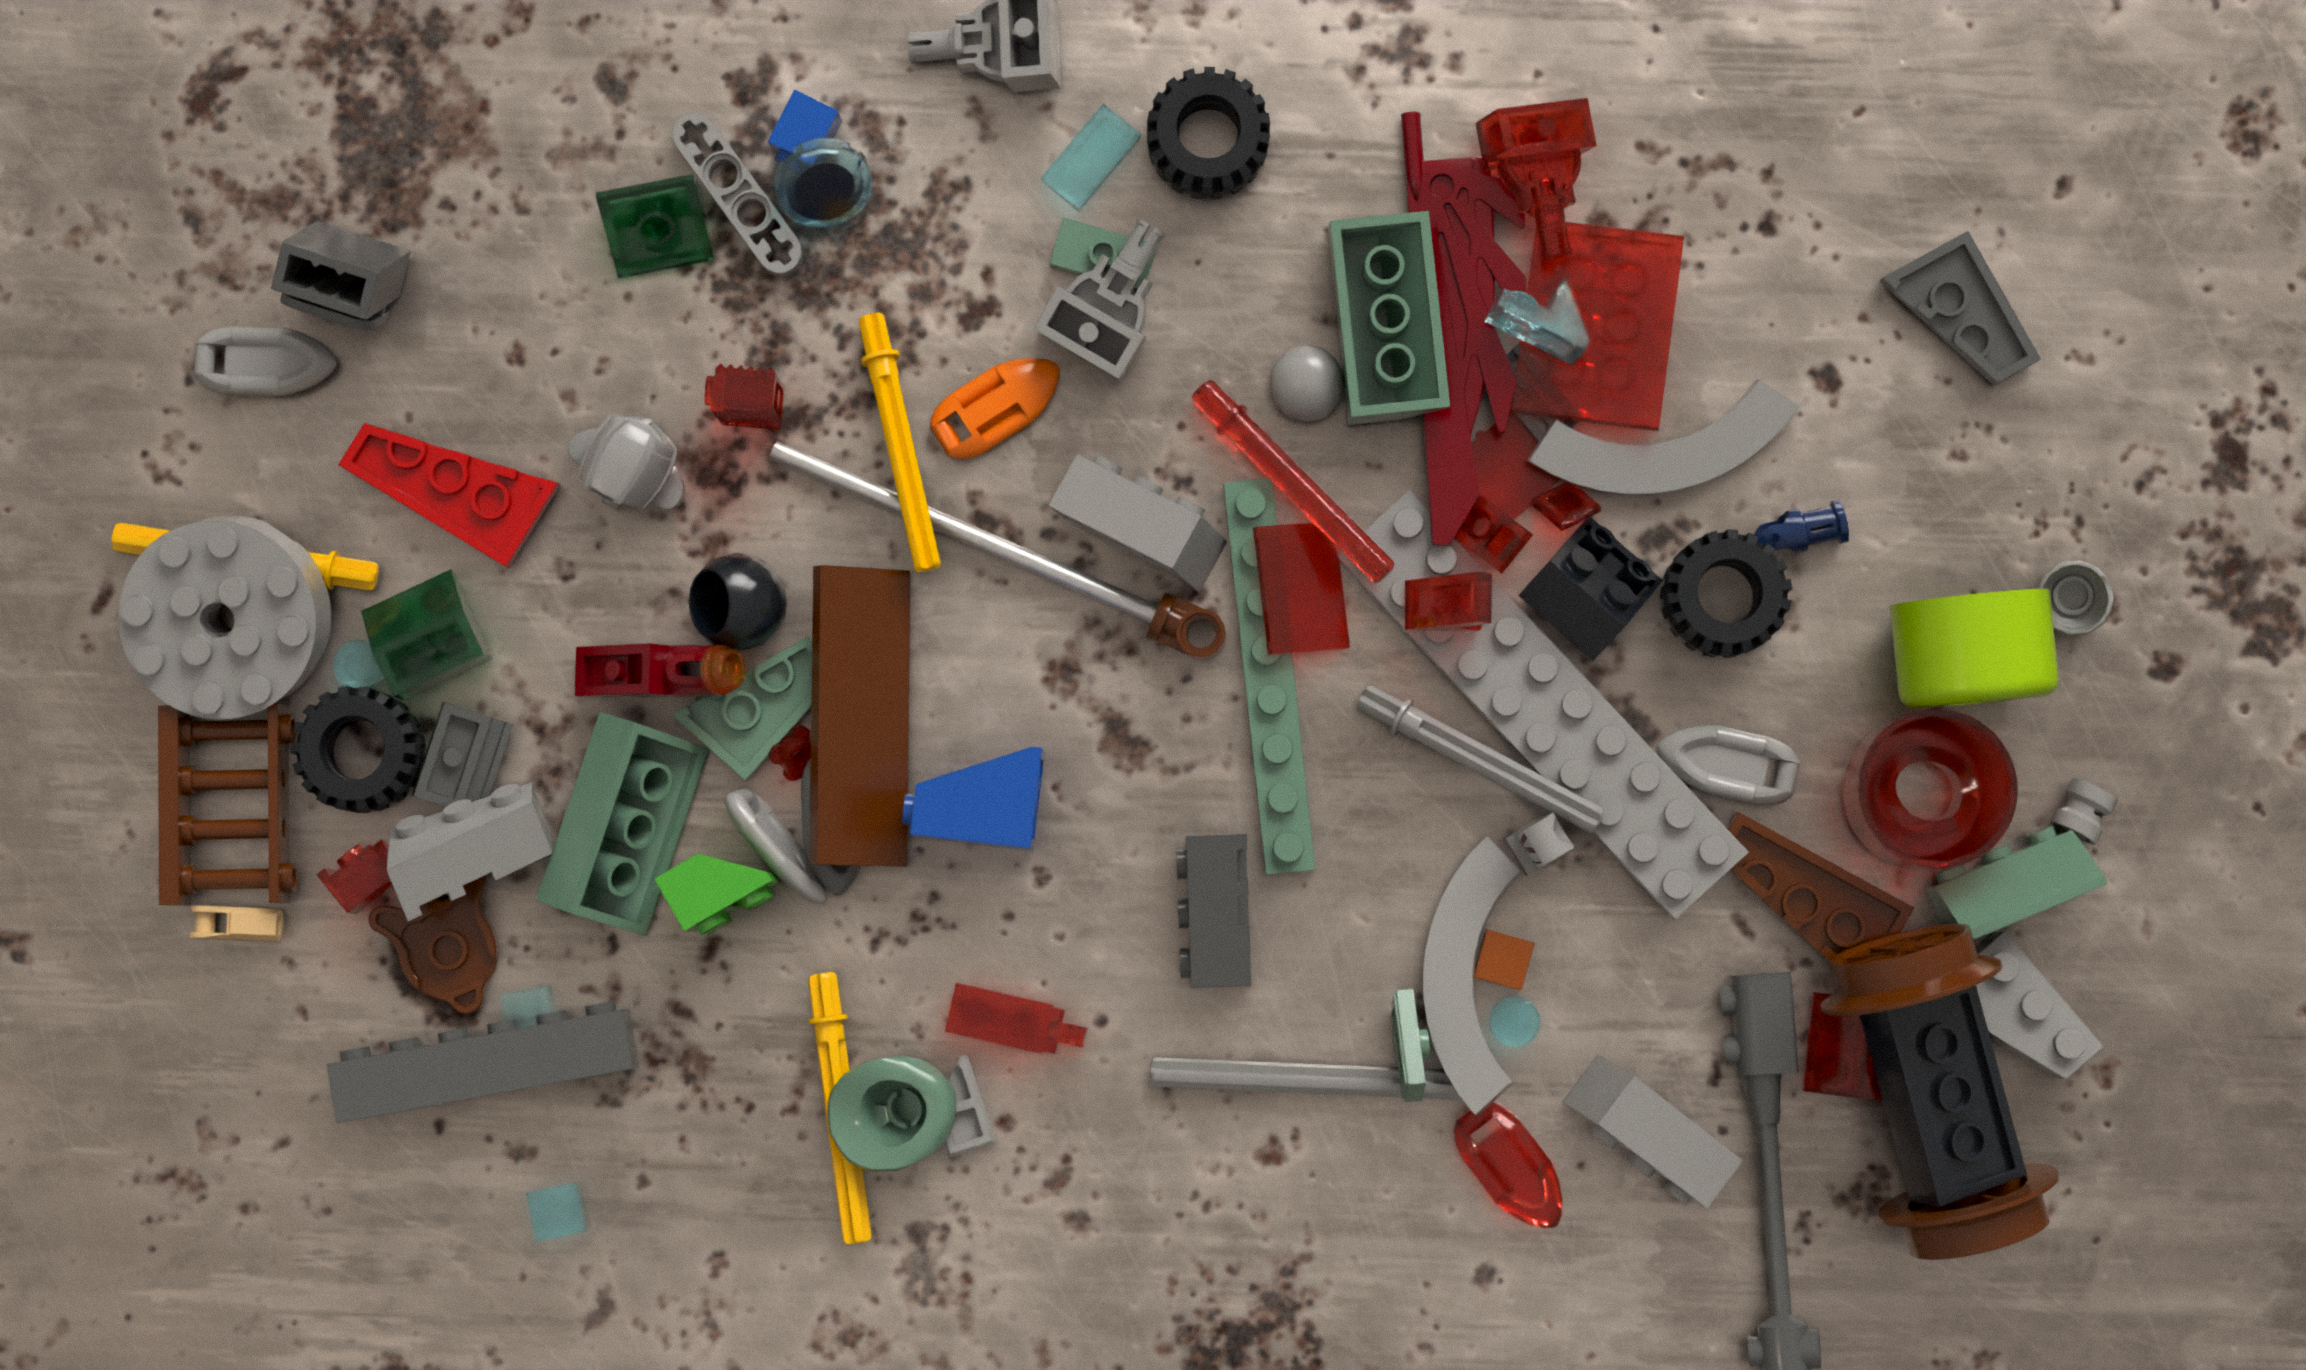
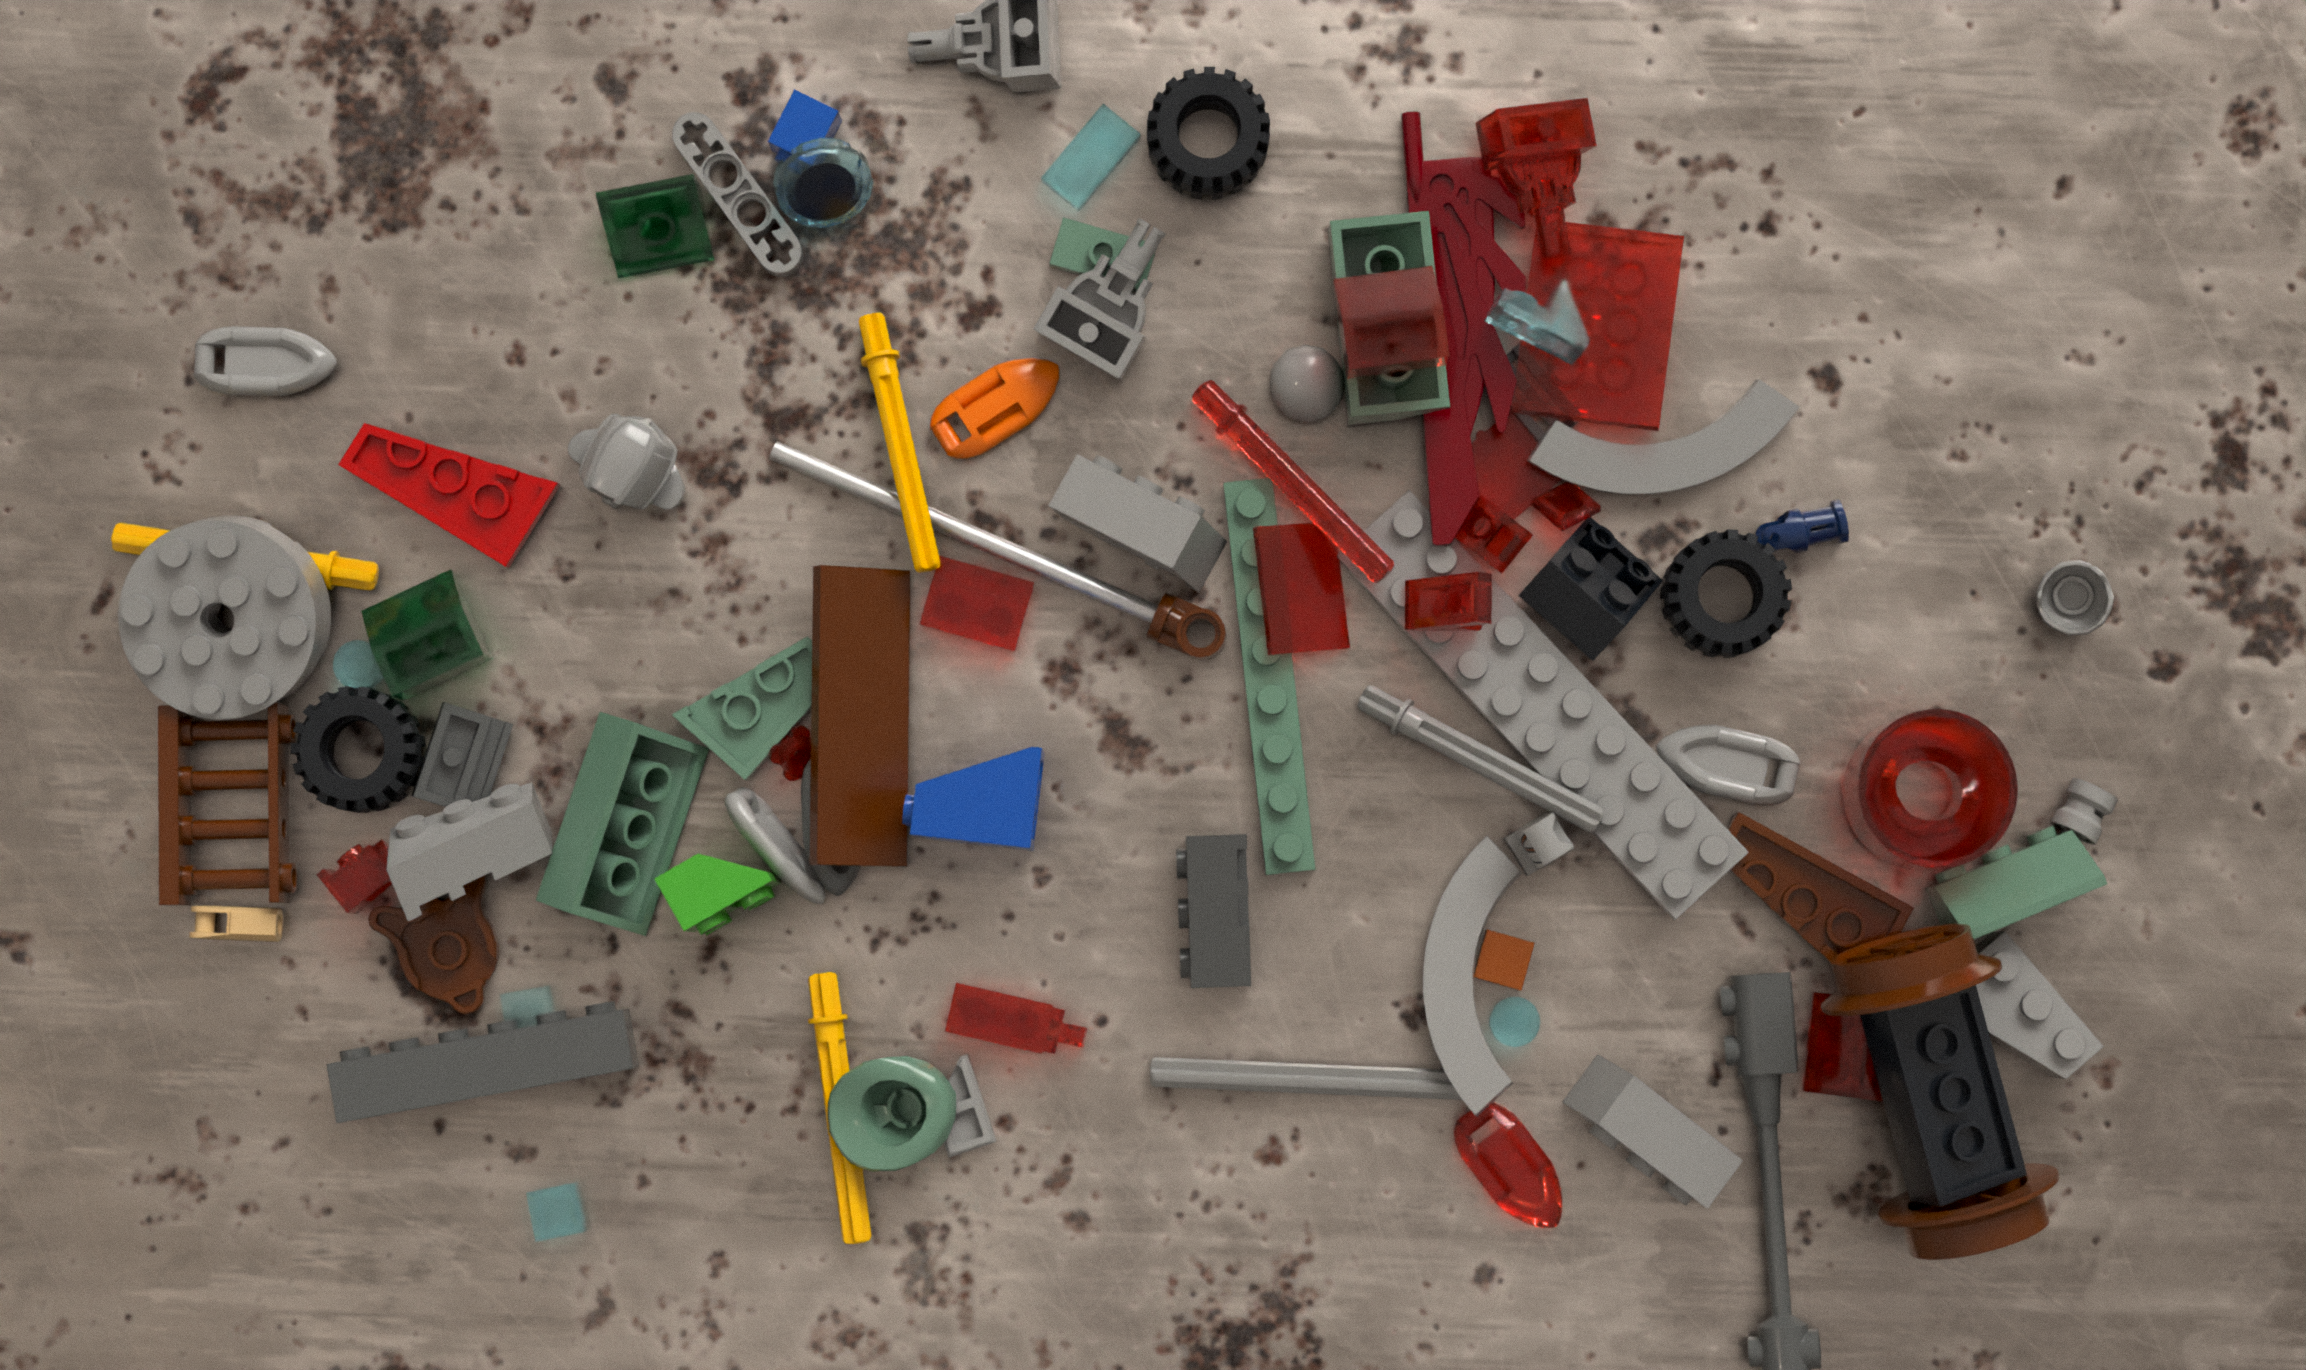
(340, 275): dark grey brick -> none
(657, 670): dark red plate -> none
(737, 601): black helmet -> none
(745, 397): clear red brick -> none
(977, 604): none -> clear red plate
(1391, 322): none -> clear red slope
(1410, 1044): plate -> none
(1965, 307): dark grey wing -> none
(1974, 648): lime piece -> none

